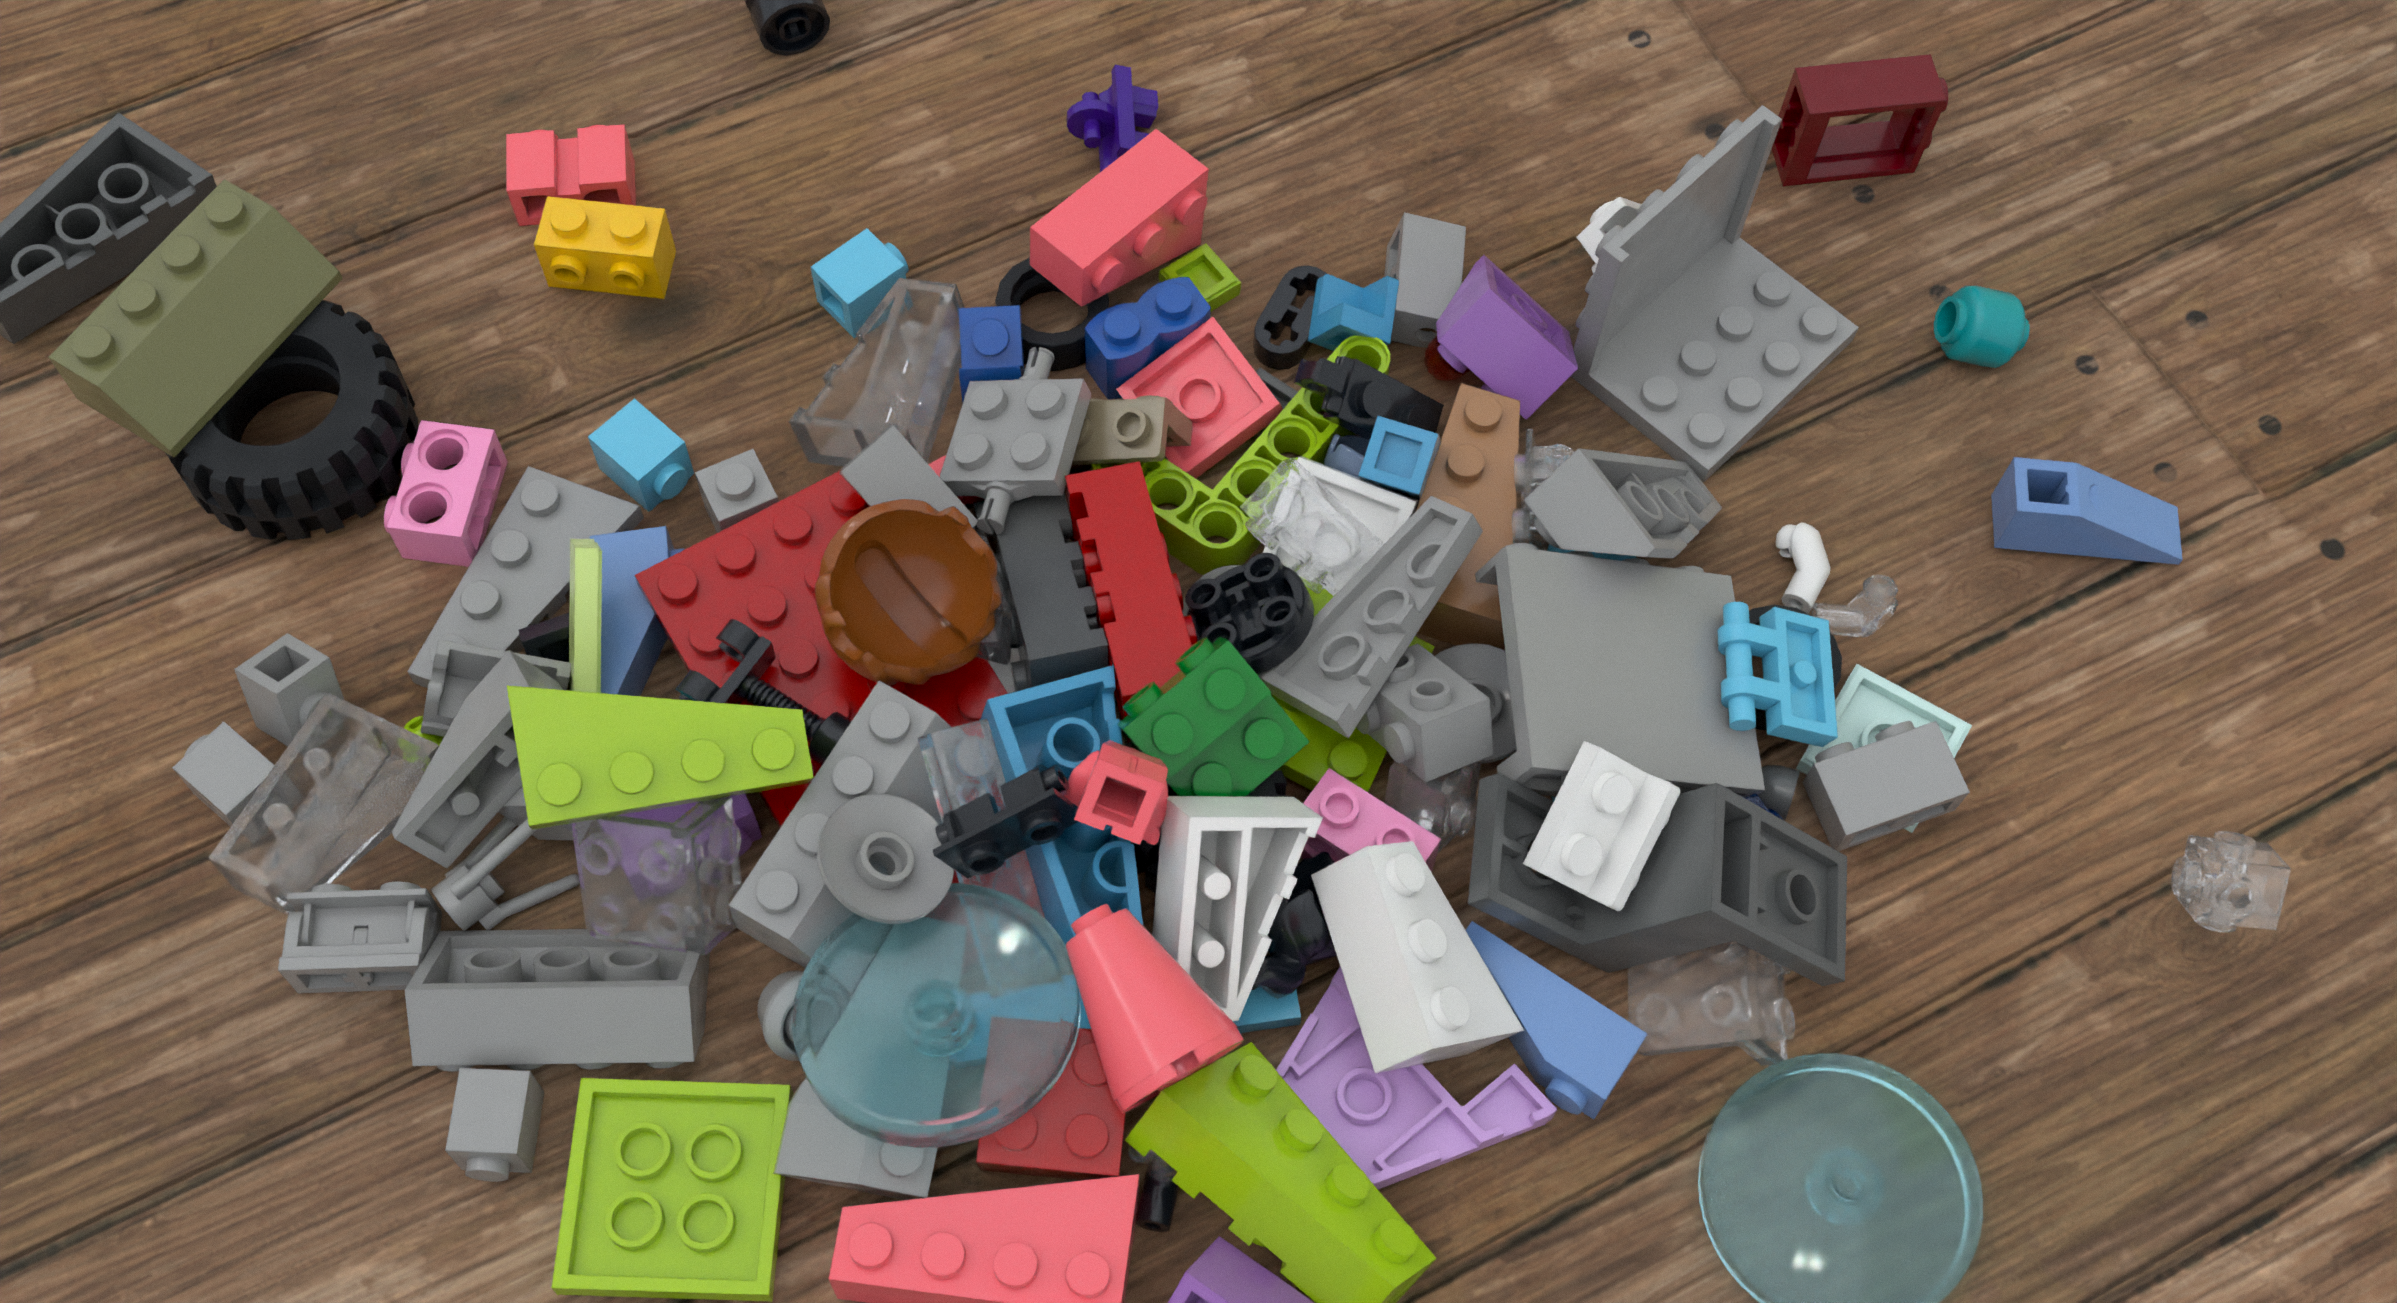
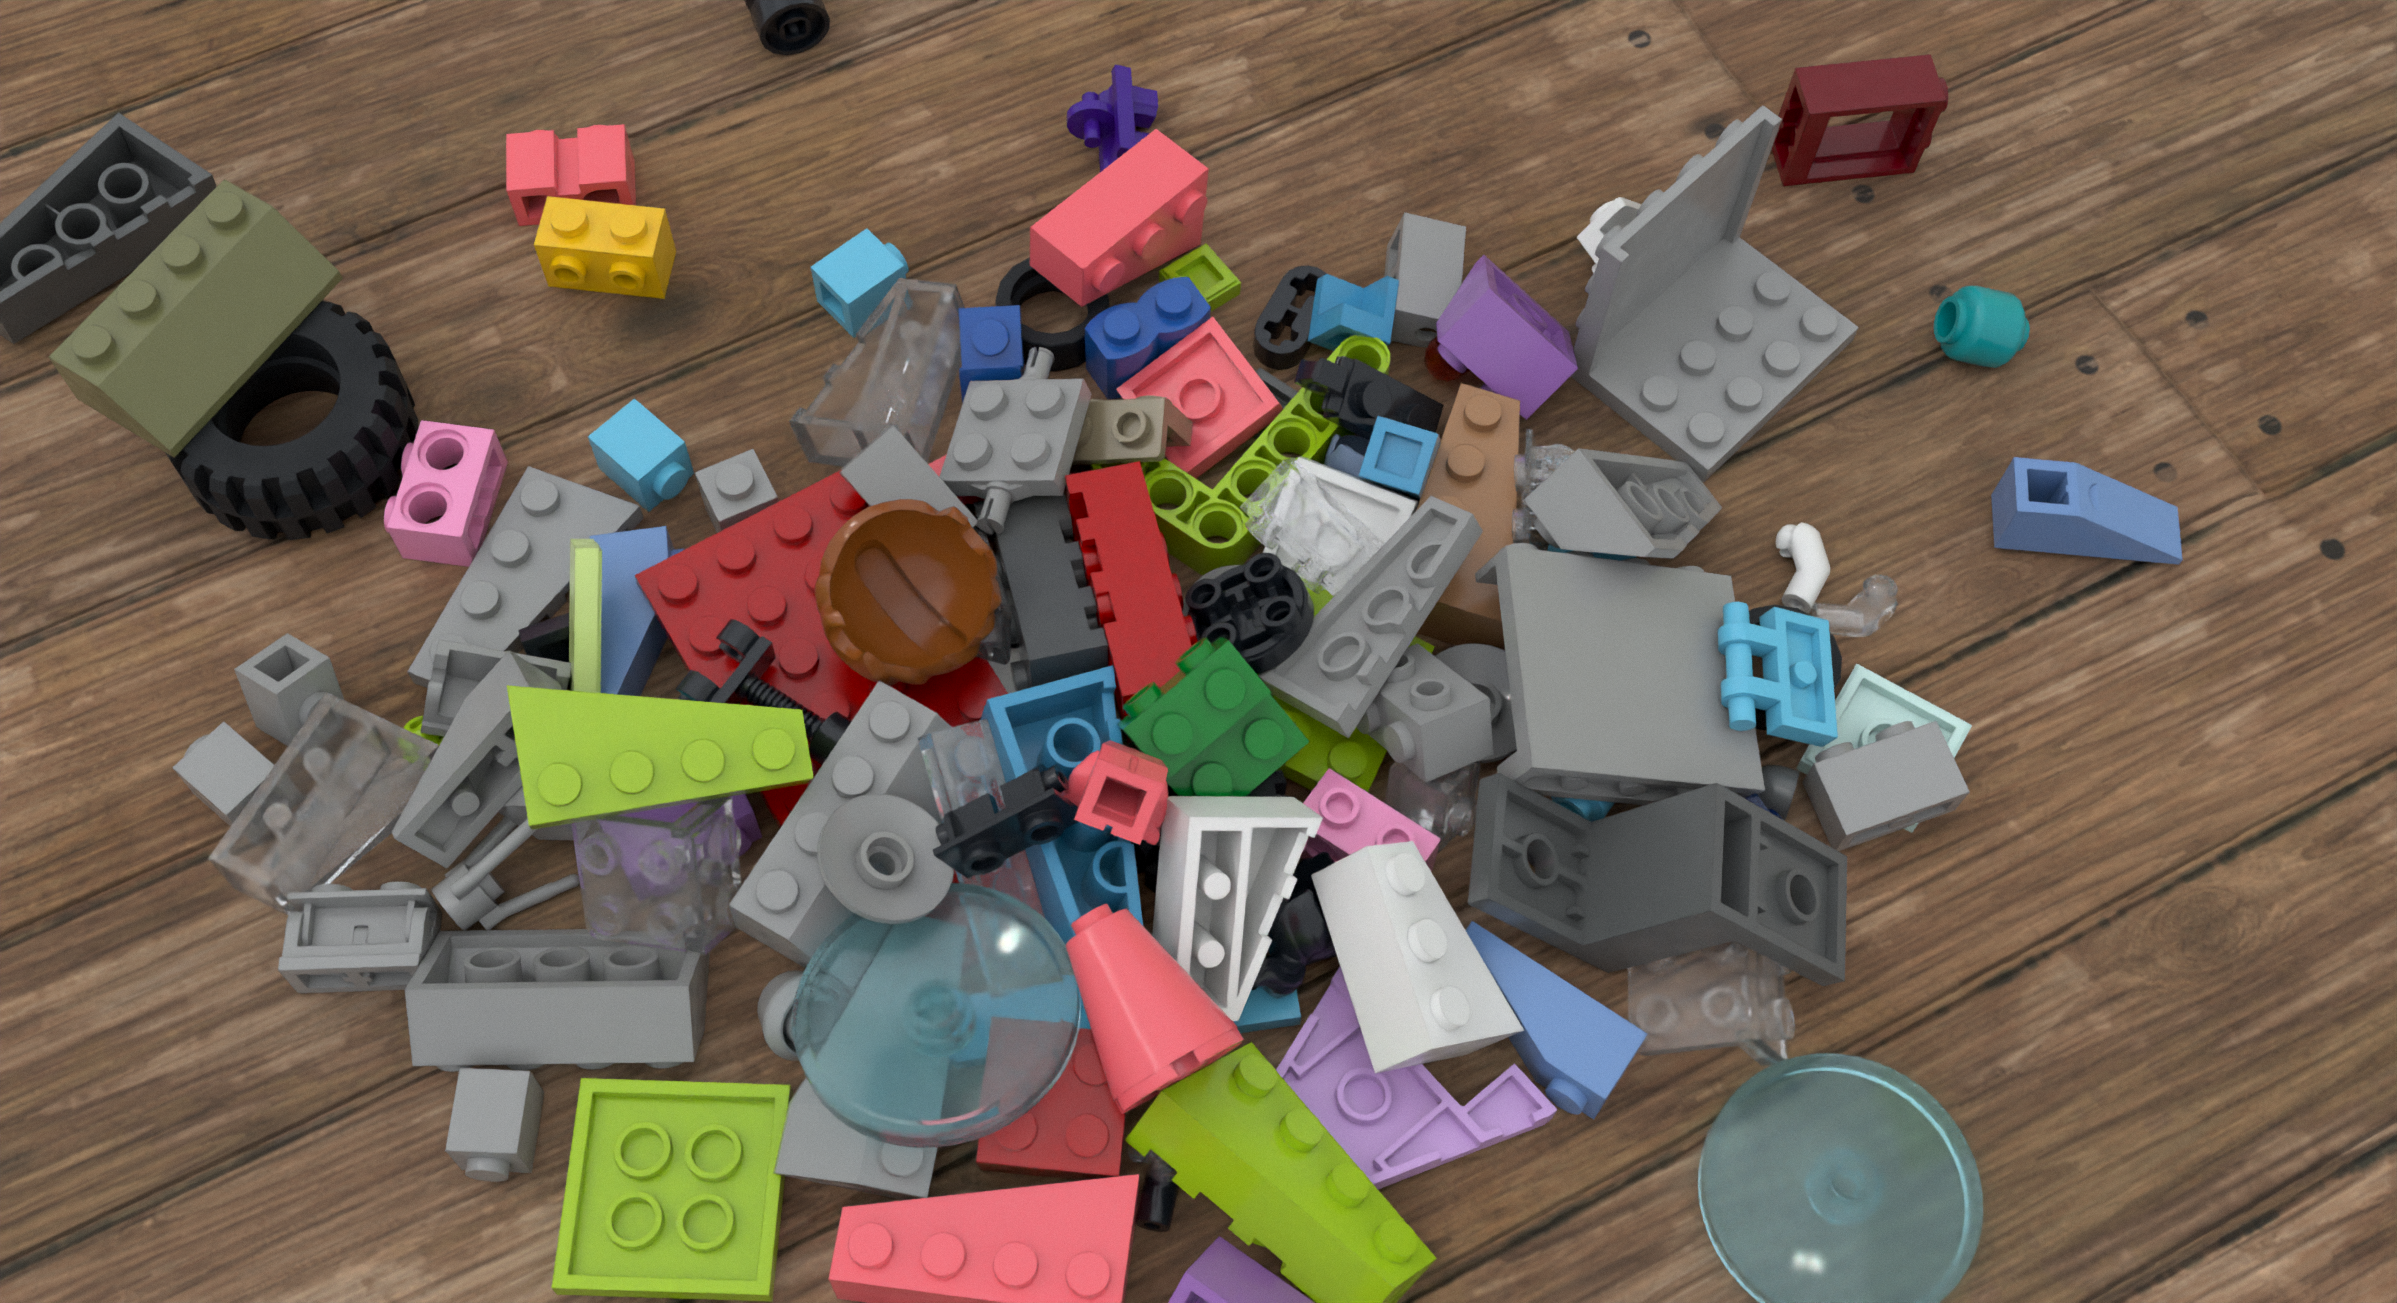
(1602, 826): white bracket -> none
(2230, 882): clear brick -> none

